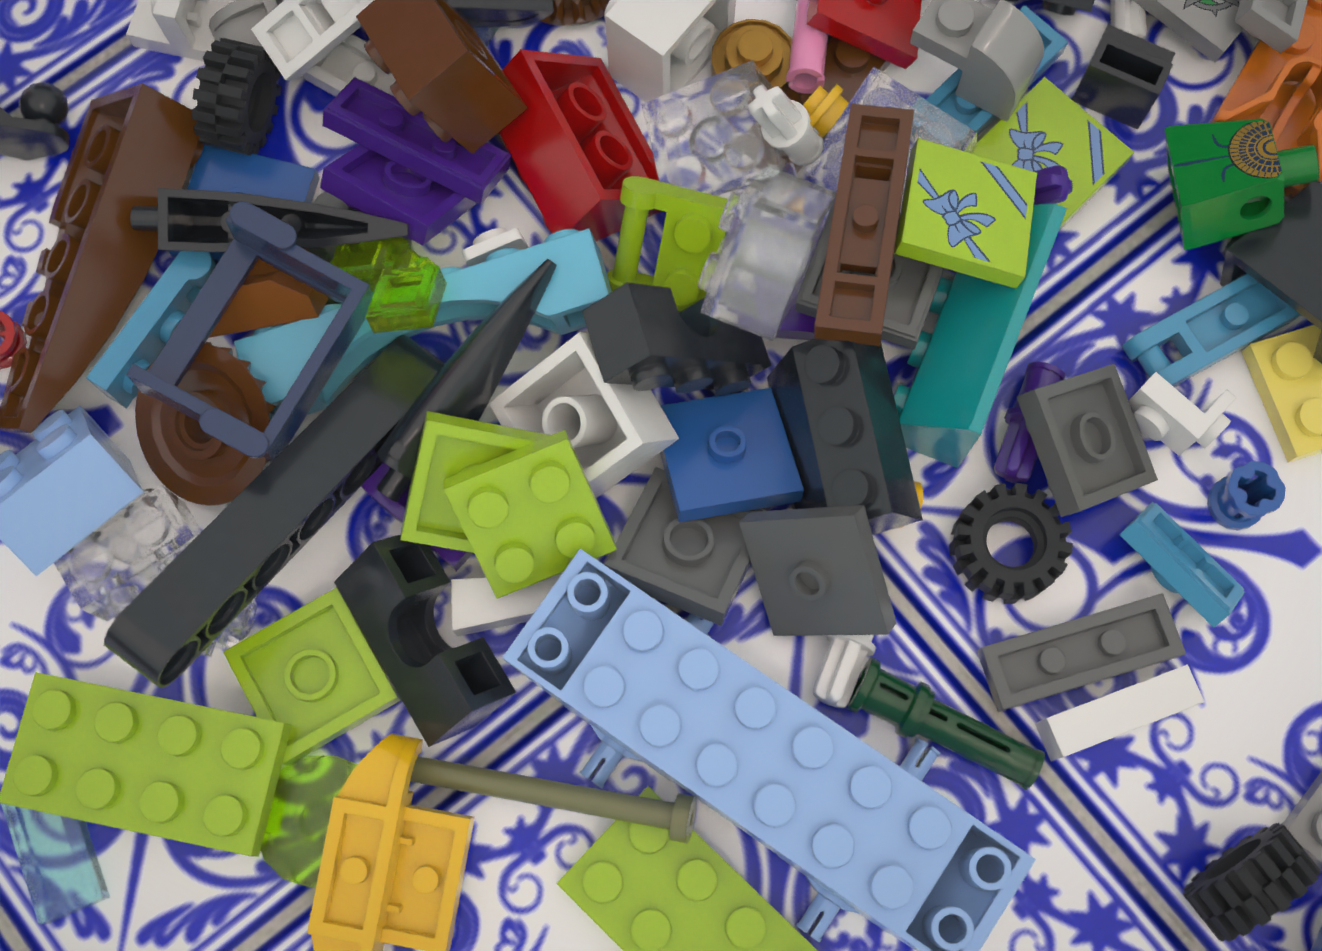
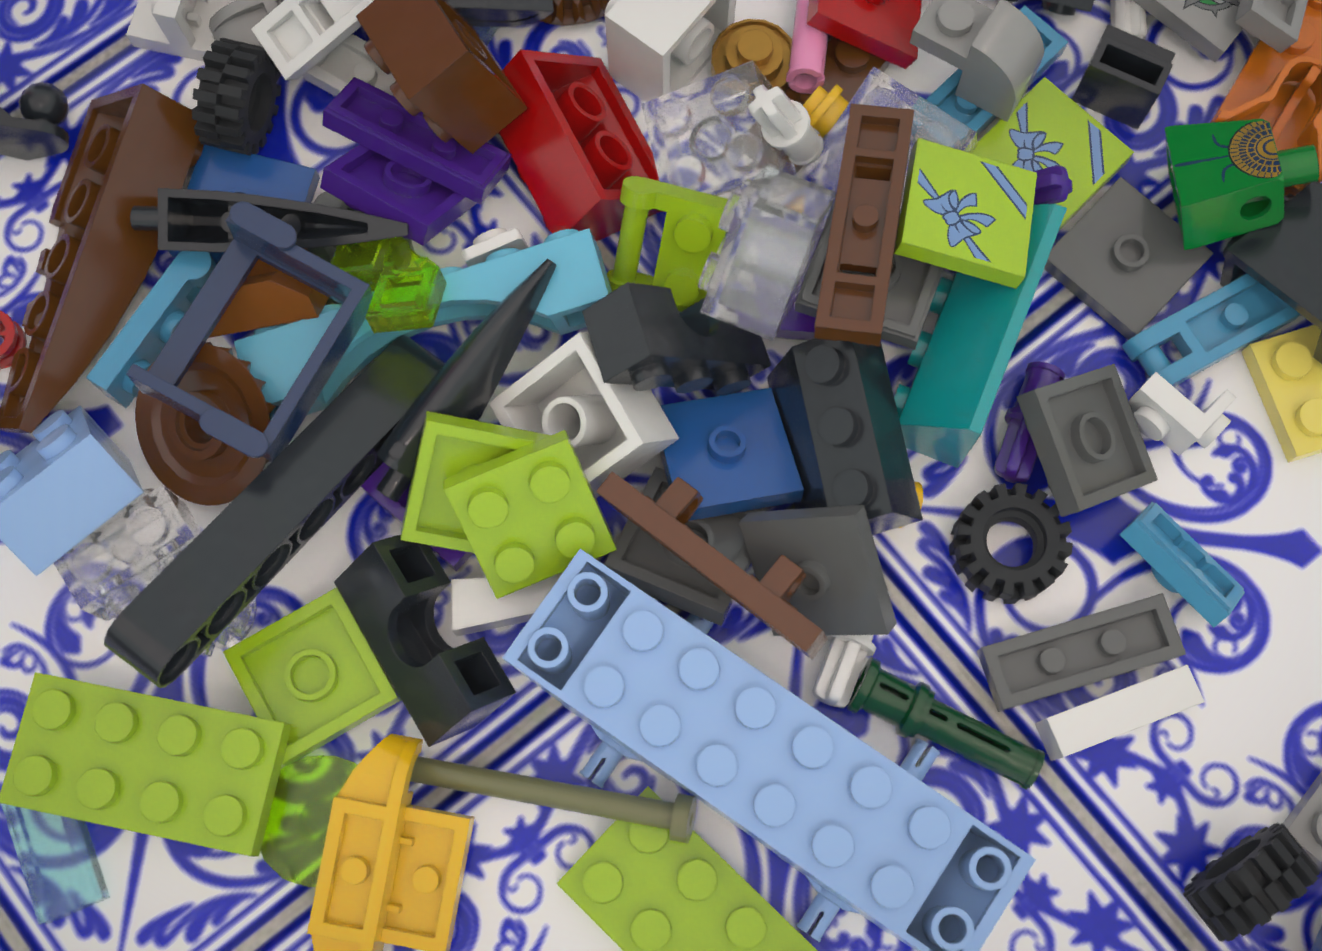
(764, 599): none -> reddish brown hinge
(1125, 259): none -> dark grey plate
(1264, 492): blue bush -> none

